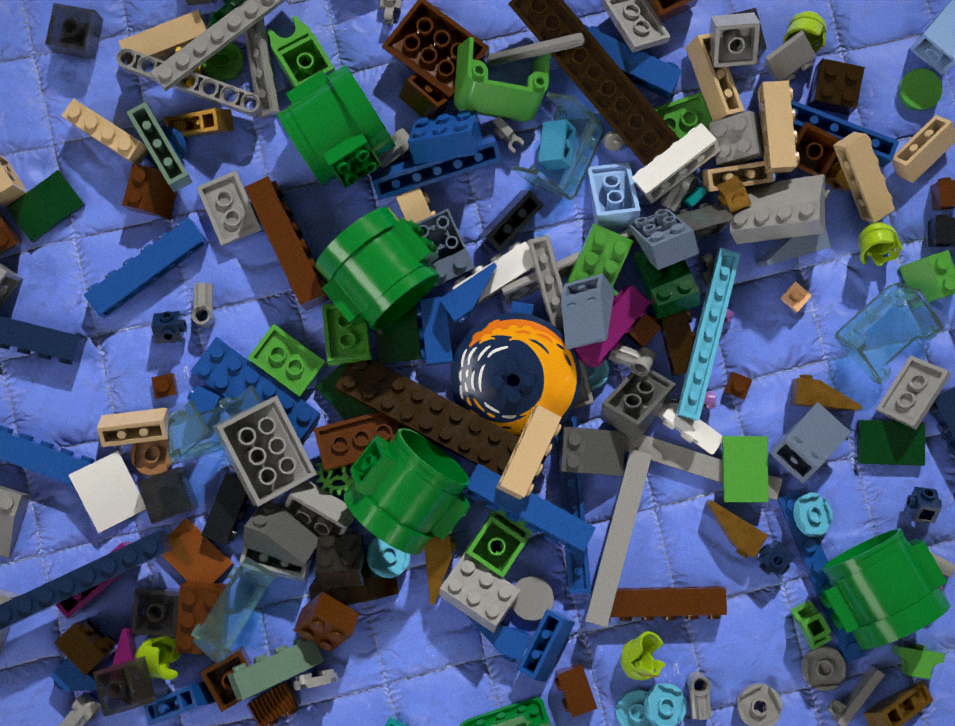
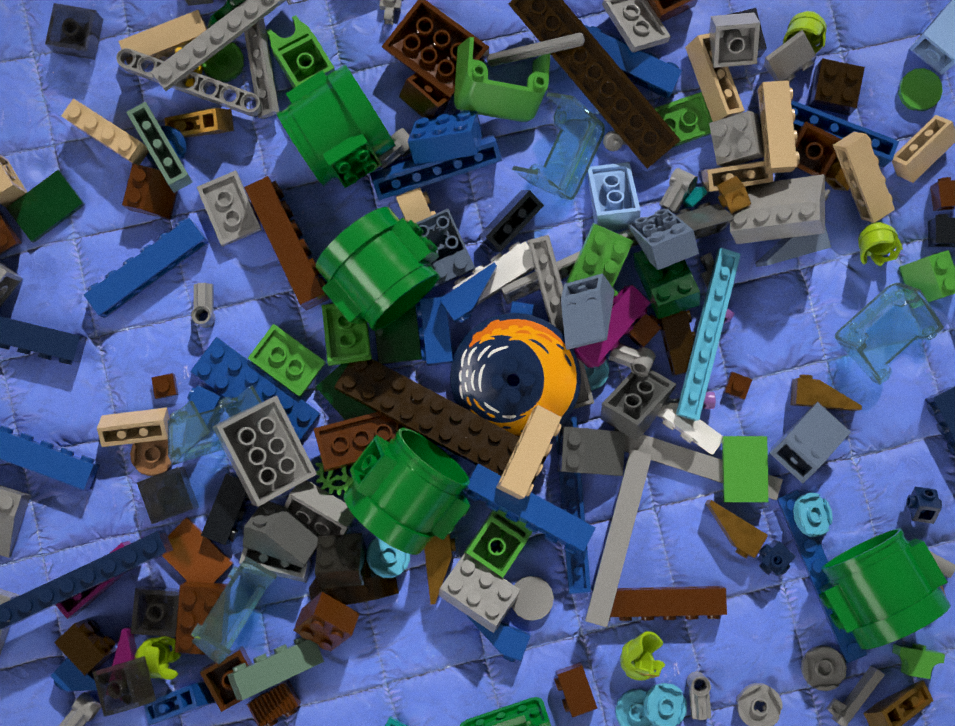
(107, 491): white sticker -> none
(168, 327): dark blue brick -> none
(307, 681): light grey plate -> none
(503, 131): light grey plate -> none
(546, 645): blue brick -> none
(556, 144): dark azure brick -> none
(676, 163): white brick -> none
(795, 297): light nougat plate -> none
(811, 624): bright green brick -> none
(890, 443): dark green tile -> none
(913, 392): light grey plate -> none

